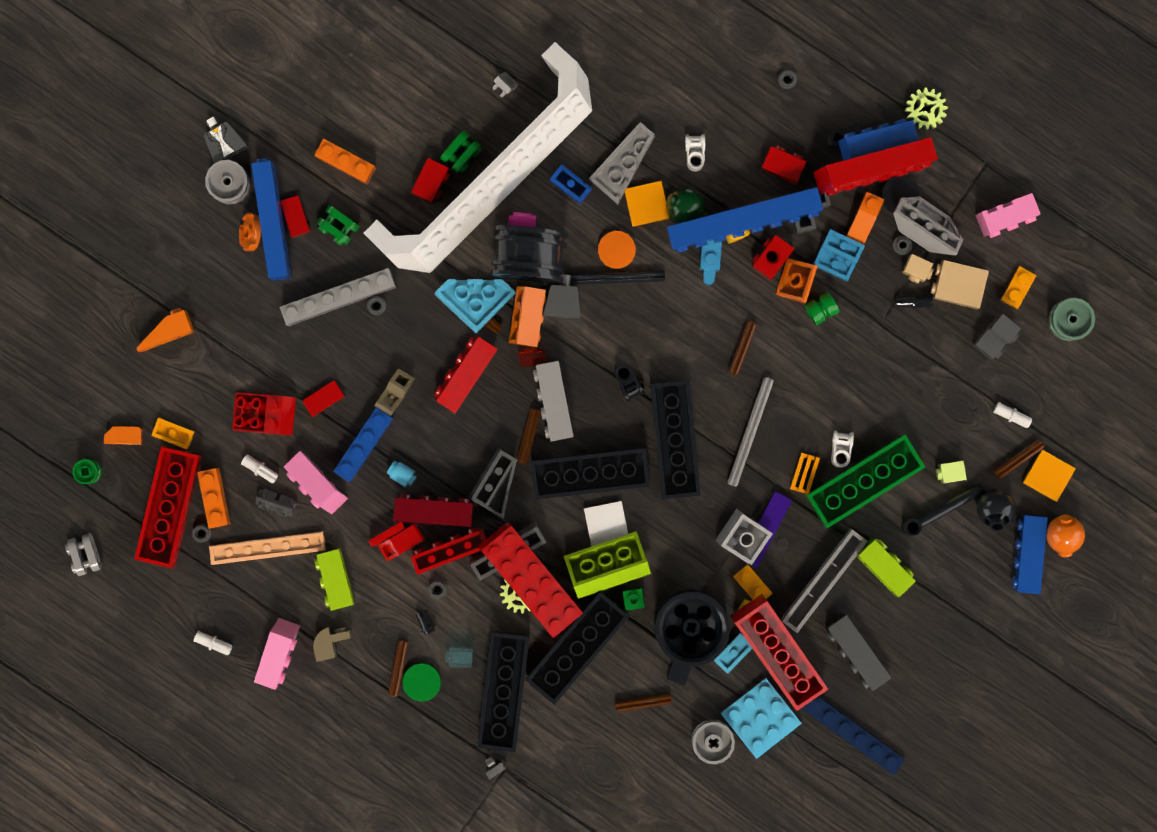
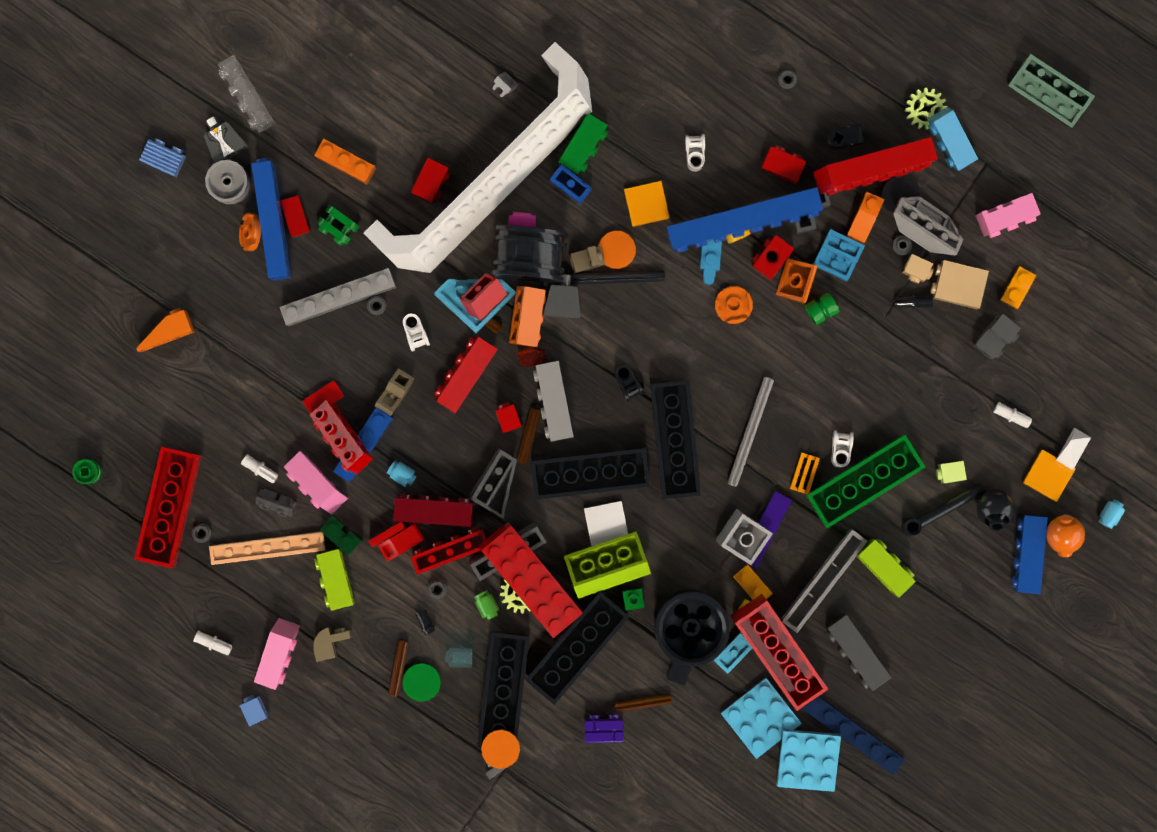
(78, 563): light grey brick -> none
(124, 435): orange piece -> none
(163, 158): none -> medium blue brick
(173, 433): light orange plate -> none
(214, 498): orange brick -> none
(246, 93): none -> clear brick
(253, 710): none -> medium blue brick
(264, 413): red slope -> none
(334, 531): none -> dark green brick
(341, 437): none -> red brick
(415, 333): none -> white piece
(461, 164): green brick -> none
(483, 296): none -> brick
(486, 605): none -> bright green brick
(500, 749): none -> orange tile
(508, 417): none -> red brick
(584, 145): none -> green brick
(586, 259): none -> dark tan brick
(604, 729): none -> dark purple brick
(622, 164): light grey wing -> none
(685, 206): dark green brick -> none
(716, 752): light grey wheel -> none
(733, 305): none -> orange tile
(742, 348): reddish brown axle -> none
(808, 760): none -> medium azure plate
(877, 140): blue brick -> none
(952, 139): none -> dark azure brick
(1018, 459): reddish brown axle -> none
(1051, 90): none -> sand green brick
(1073, 448): none -> white slope
(1081, 314): sand green wheel -> none
(1111, 514): none -> medium azure brick

